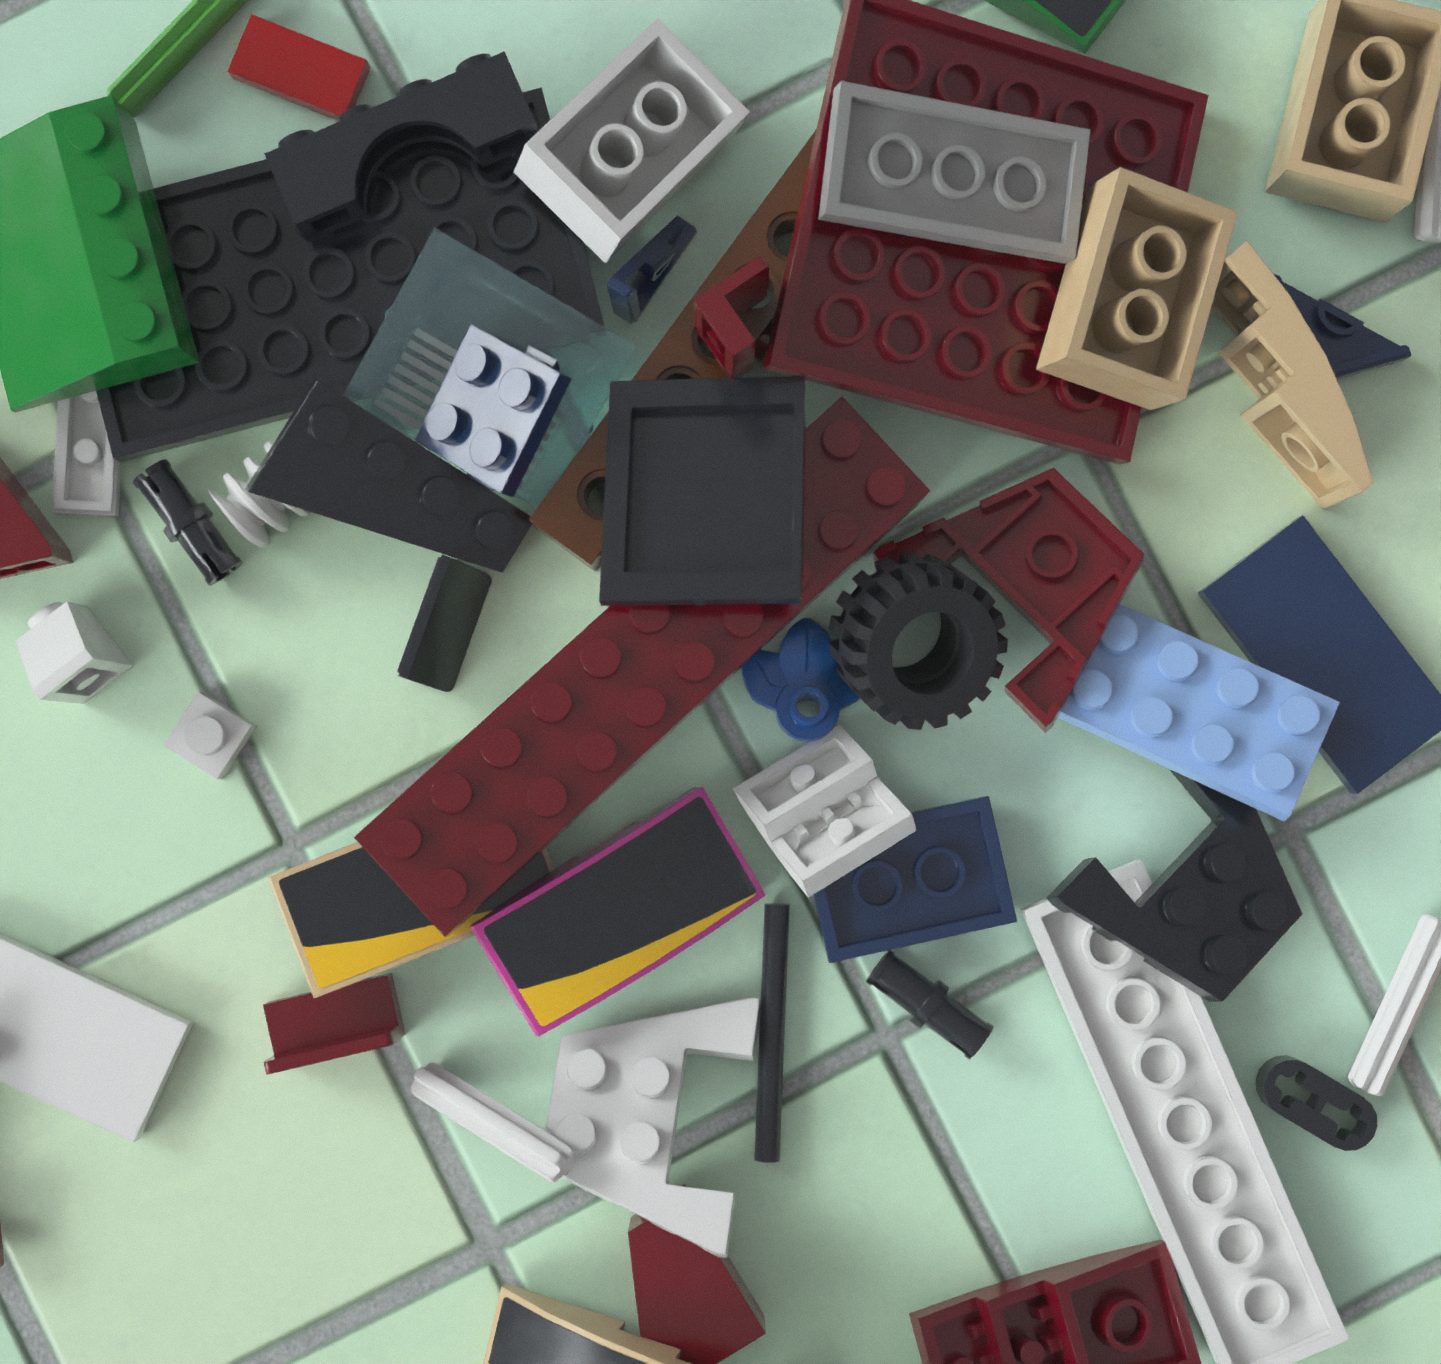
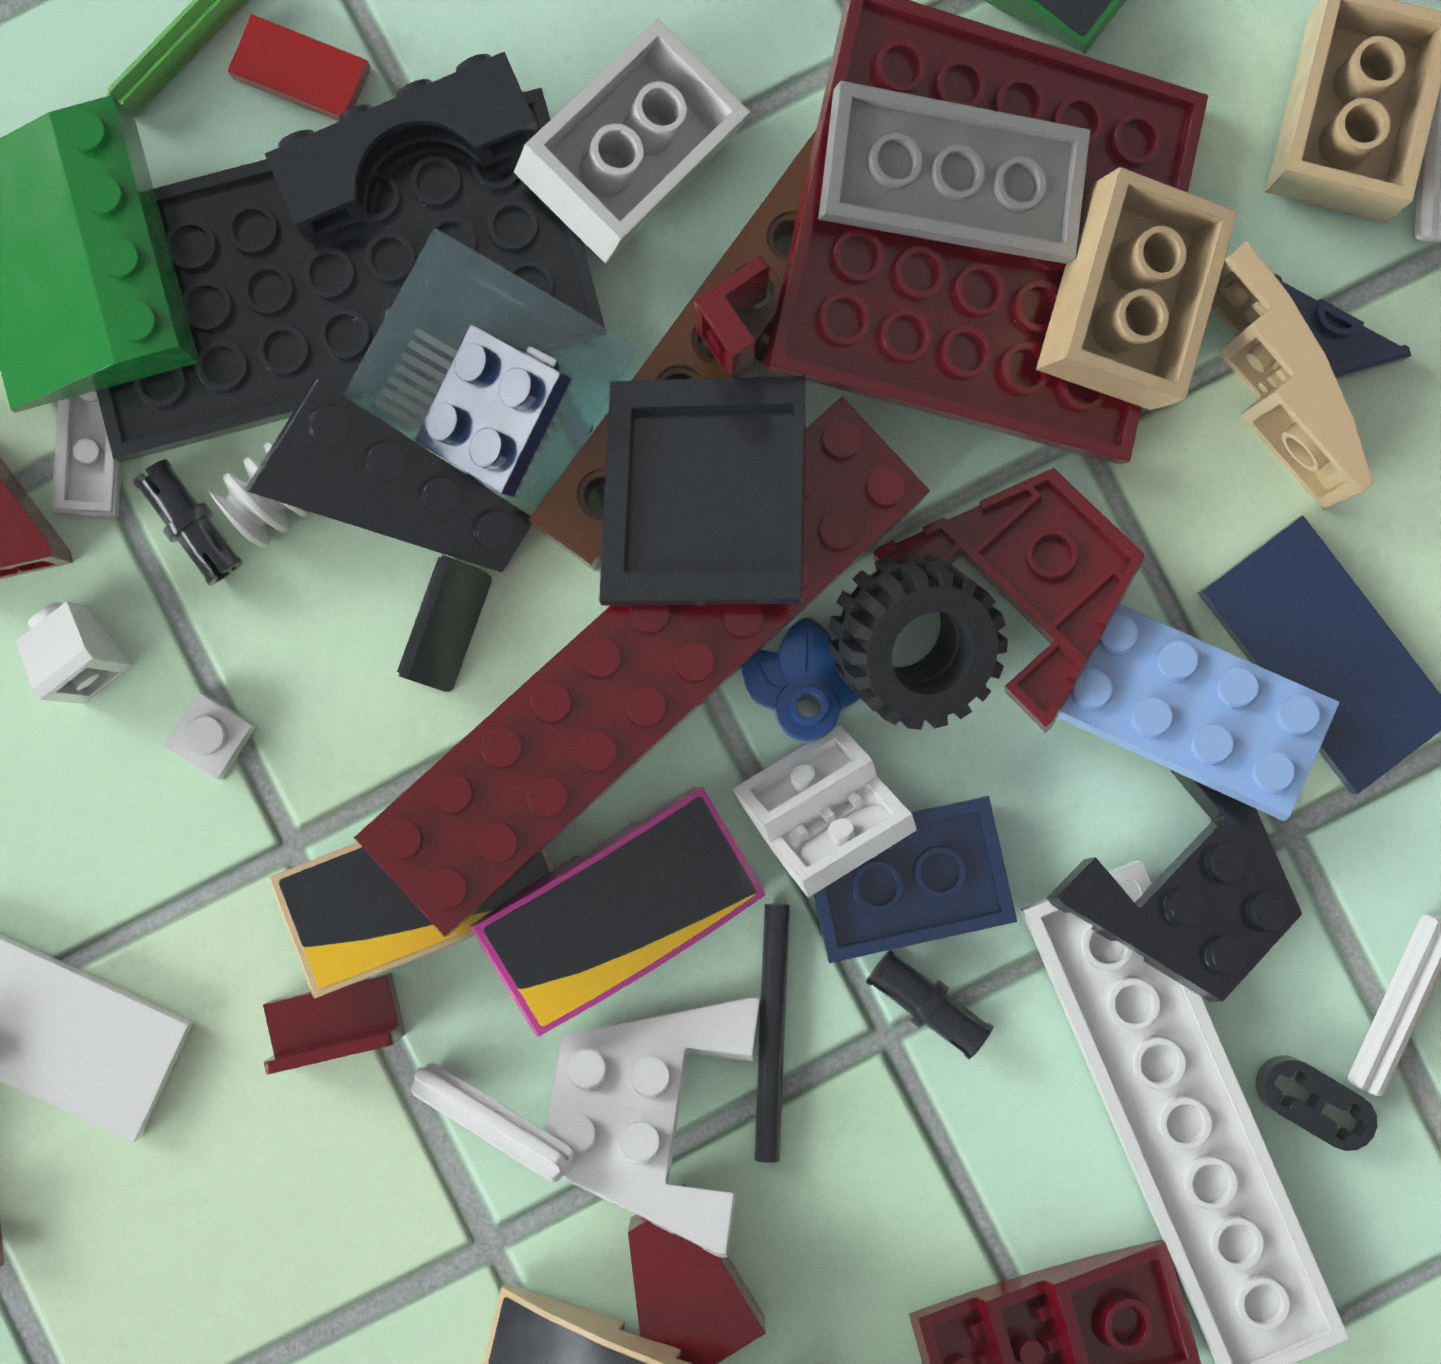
(645, 272): dark blue tile -> none

